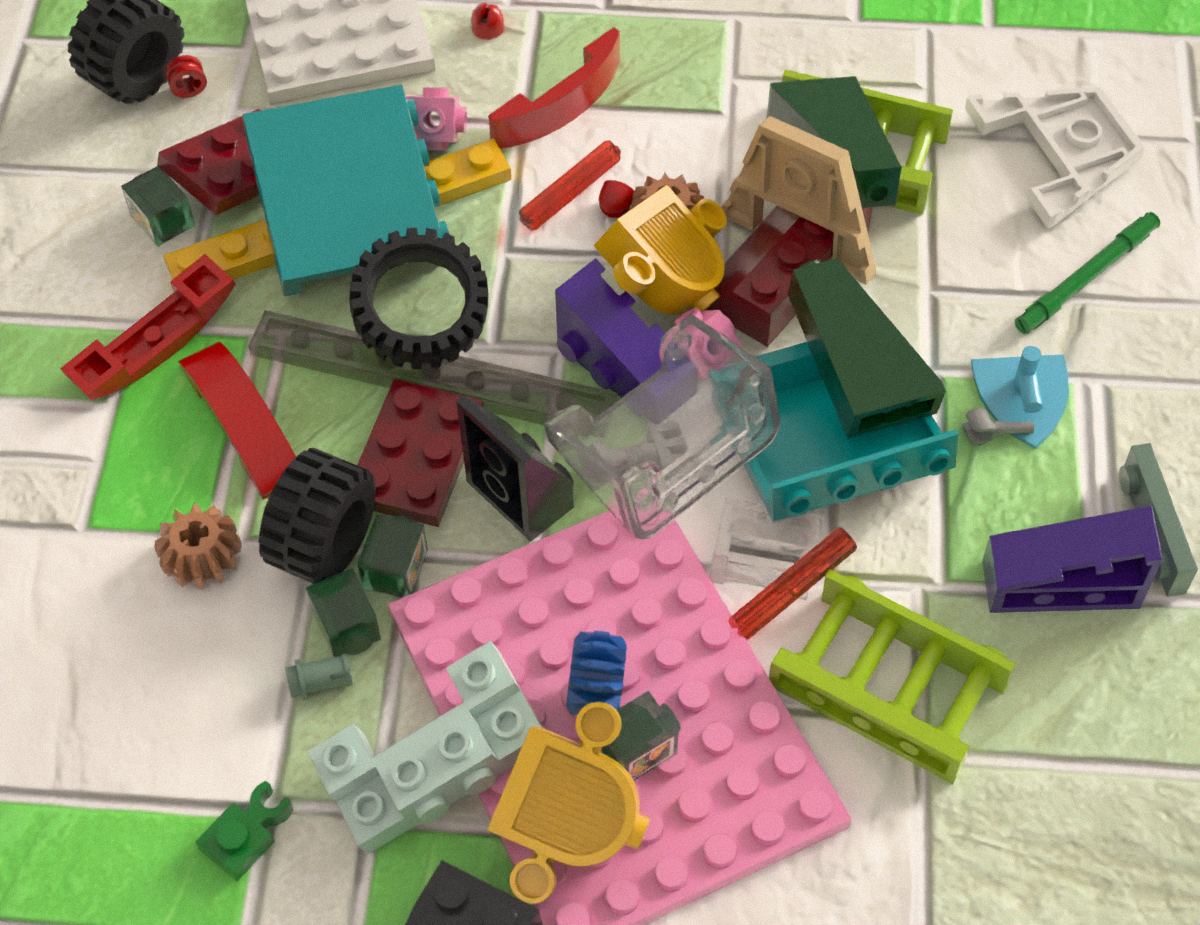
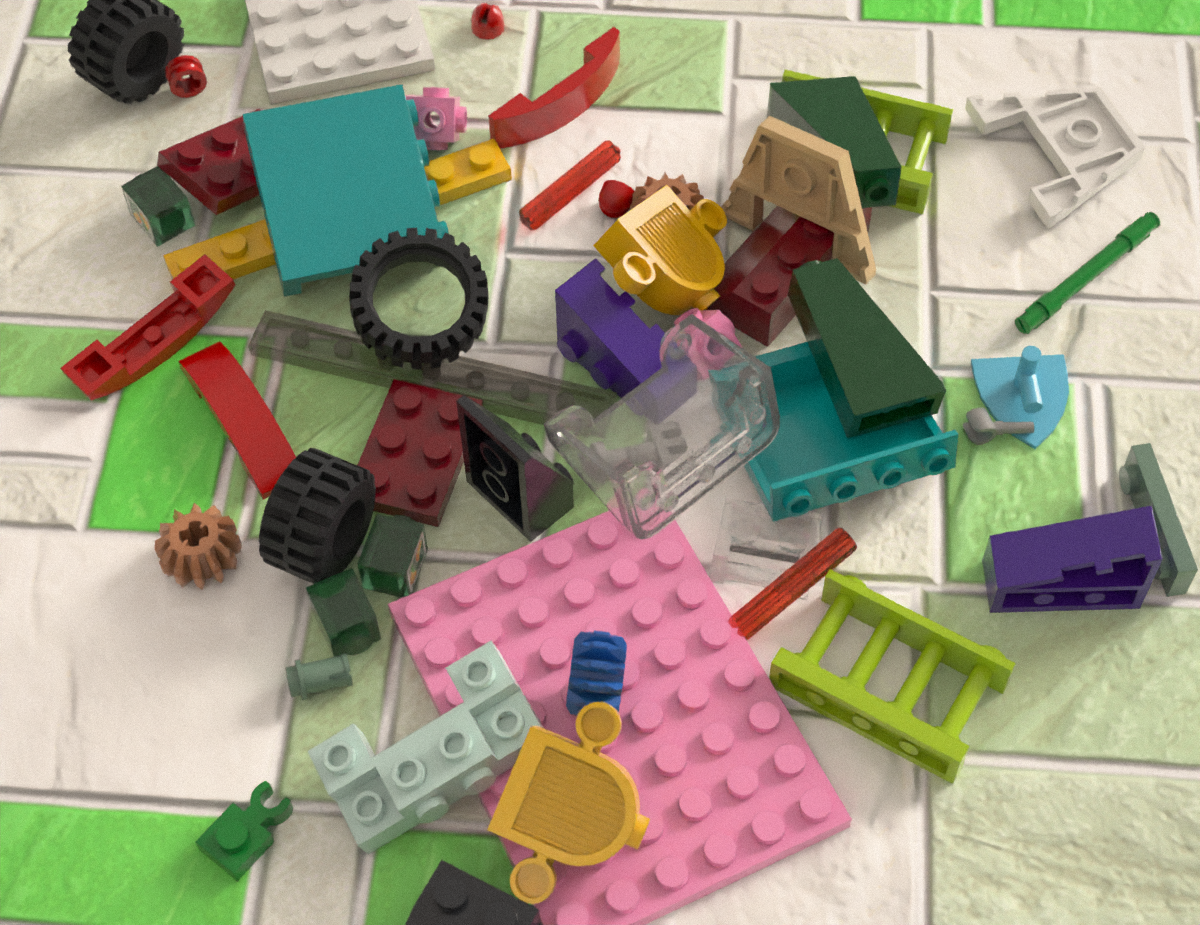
(646, 735): clear green brick -> none

